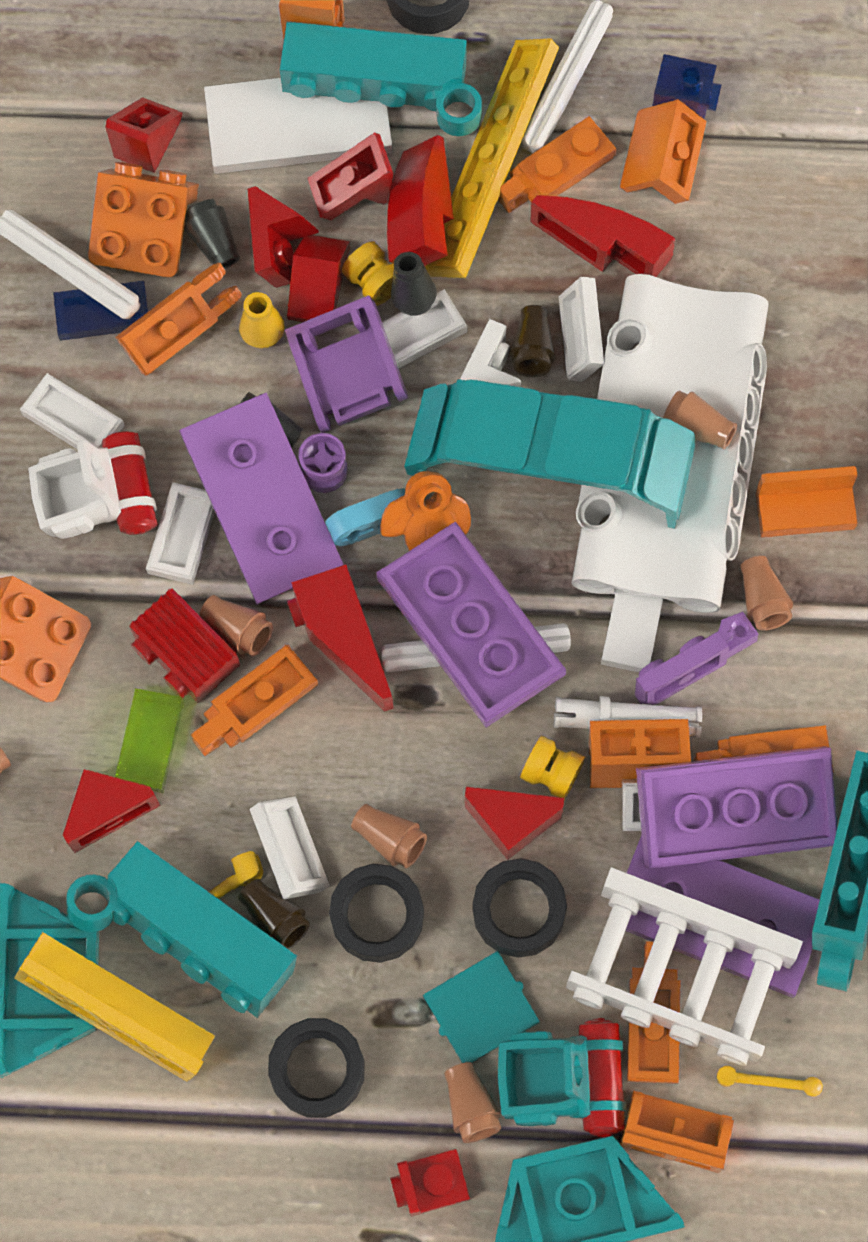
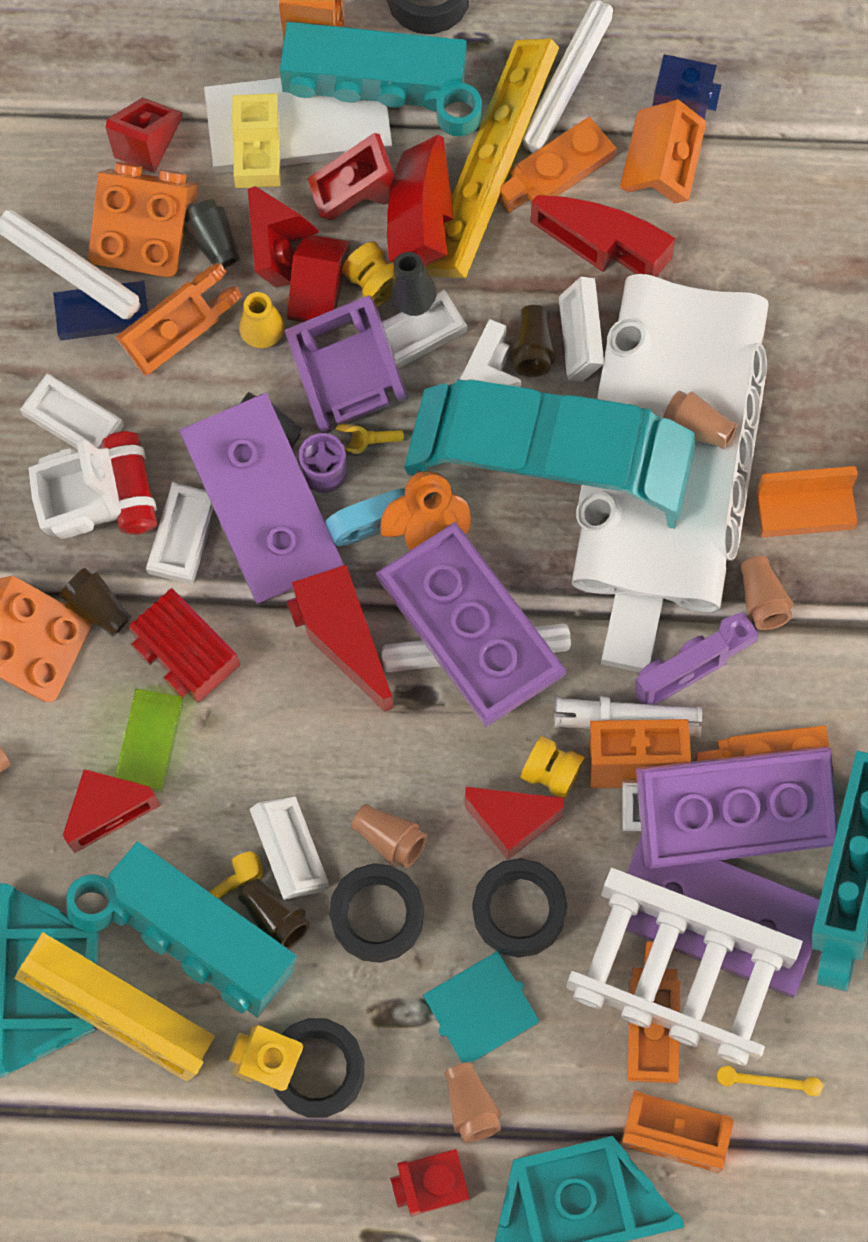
(95, 602): none -> dark brown cone
(239, 626): nougat cone -> none
(254, 701): orange hinge -> none
(256, 140): none -> light yellow slope
(265, 1057): none -> yellow bracket
(363, 438): none -> yellow hand
(564, 1078): teal piece -> none

